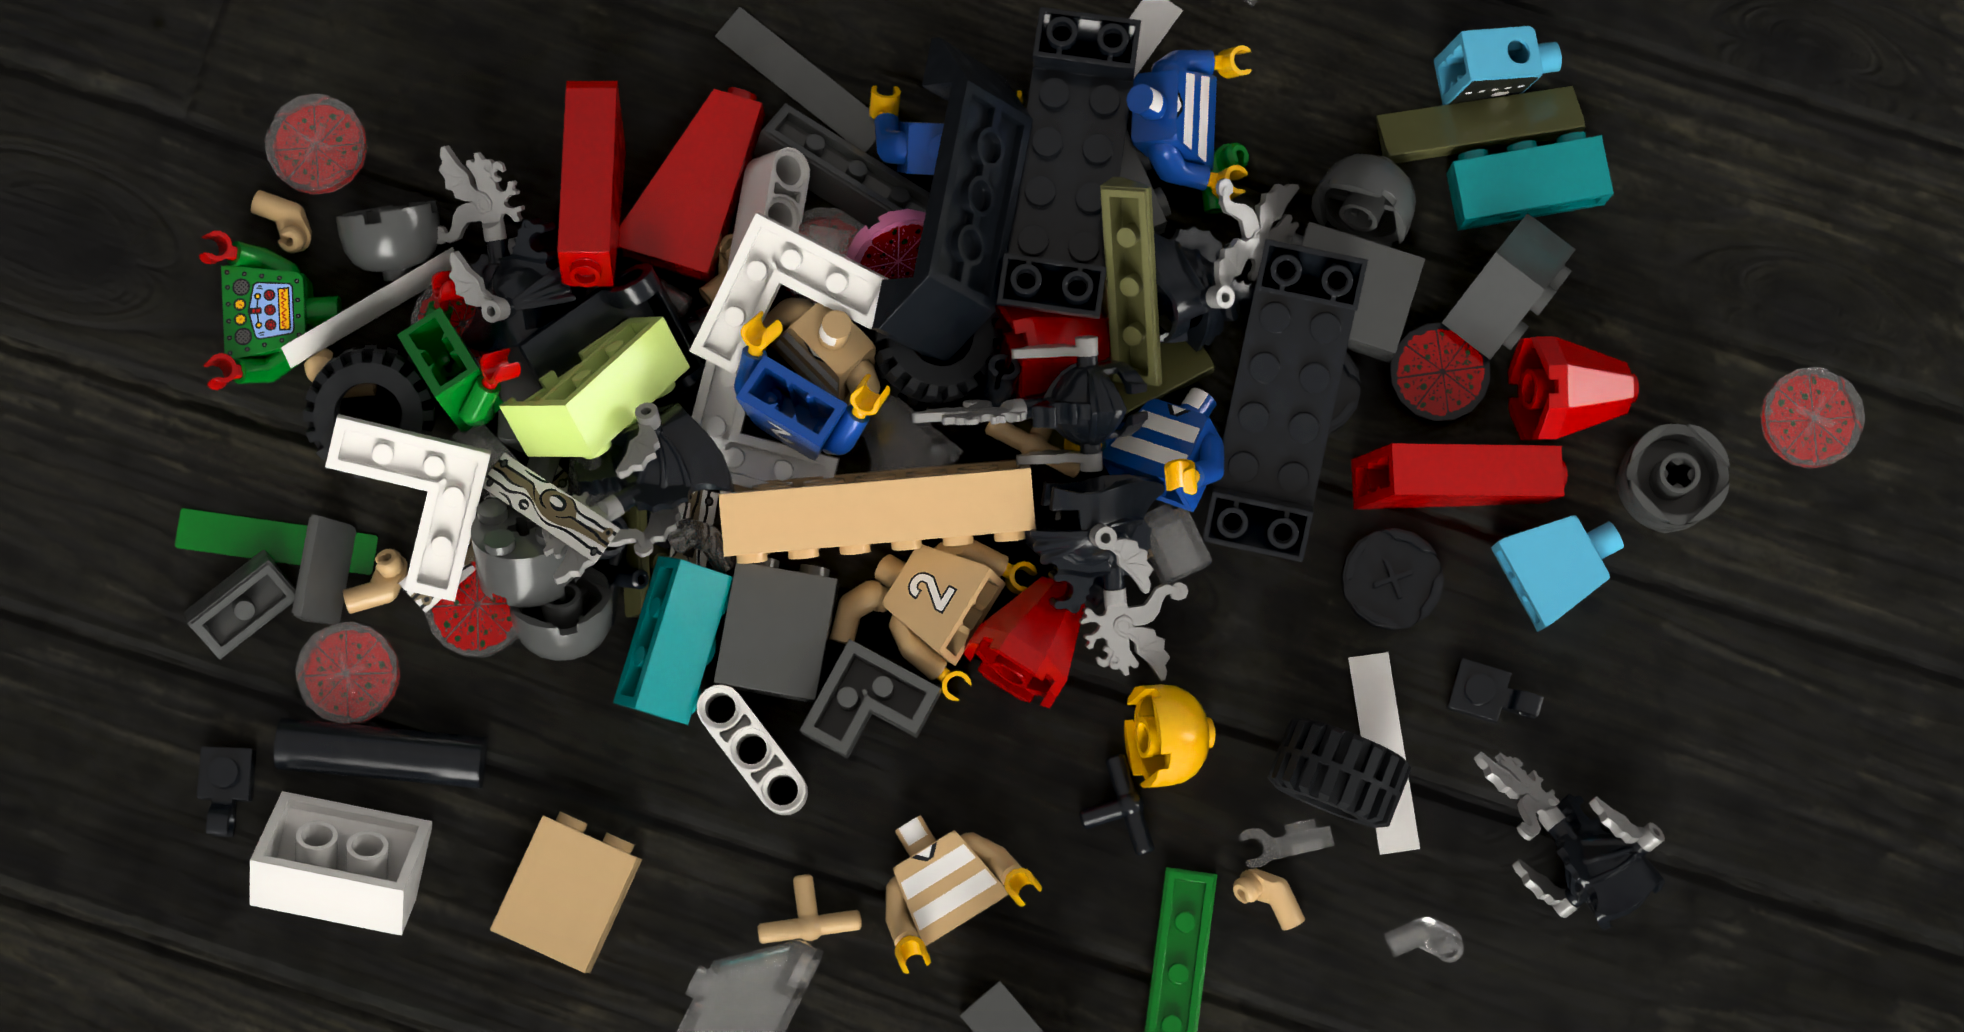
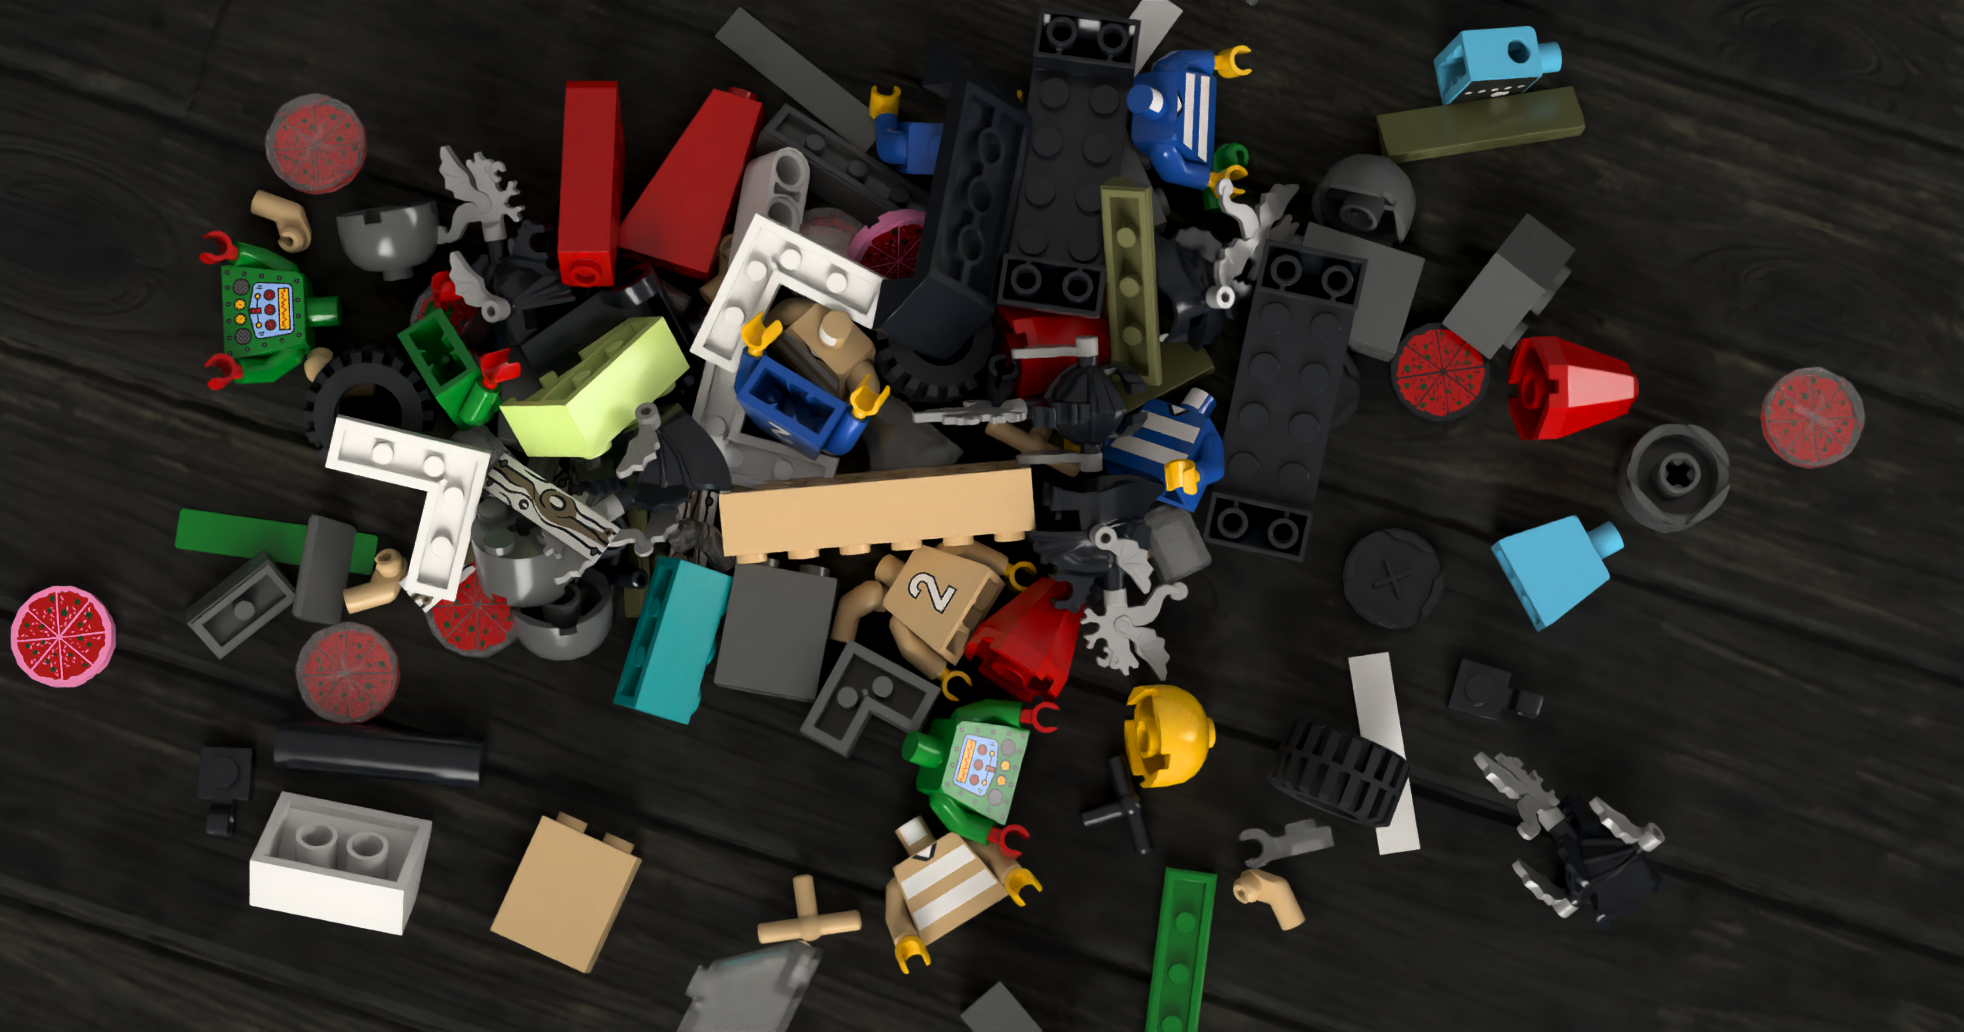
(63, 636): none -> tile
(365, 310): white sticker -> none
(734, 732): white beam -> none
(974, 766): none -> green torso
(1430, 936): clear arm -> none
(1457, 475): red slope -> none
(1529, 180): teal brick -> none

